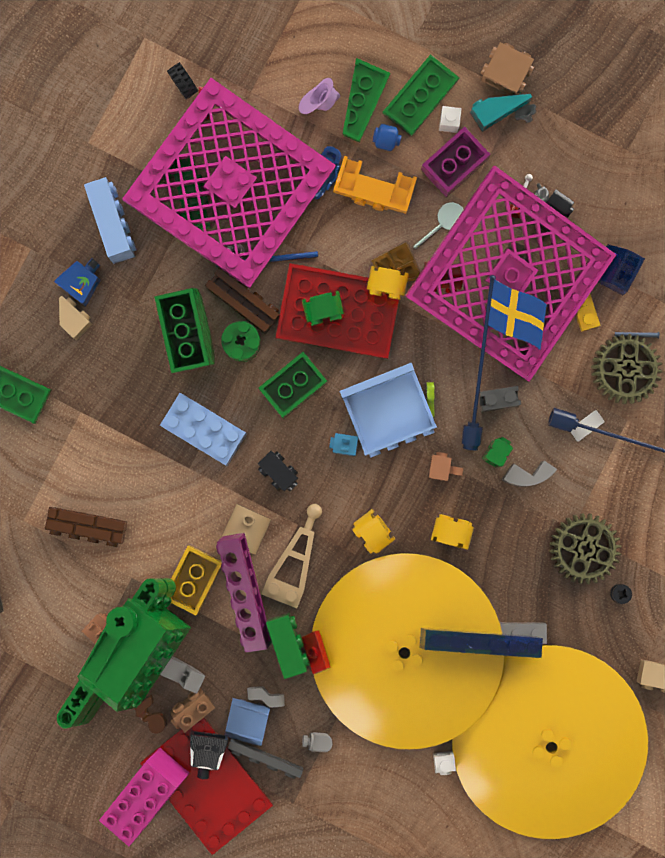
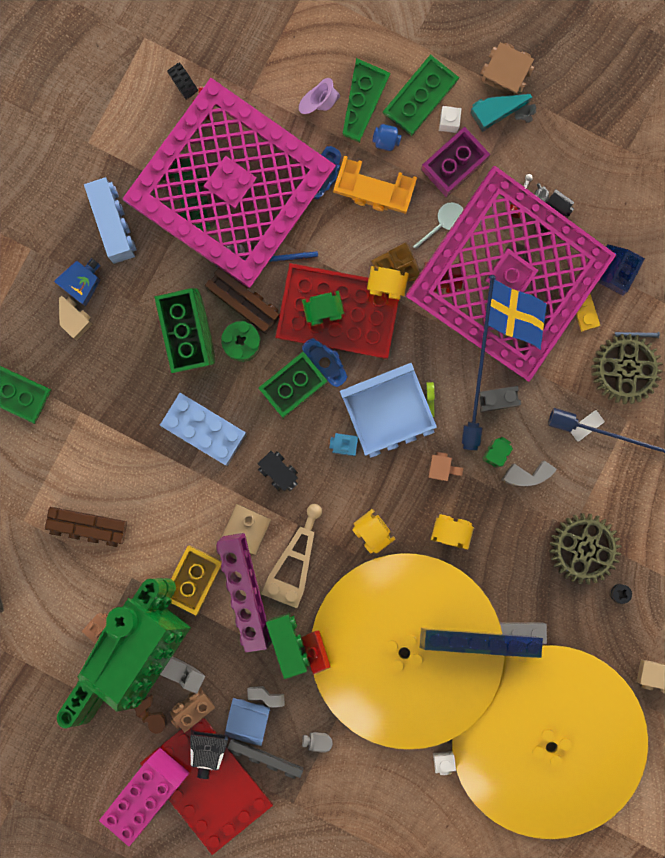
(334, 372): none -> blue piece

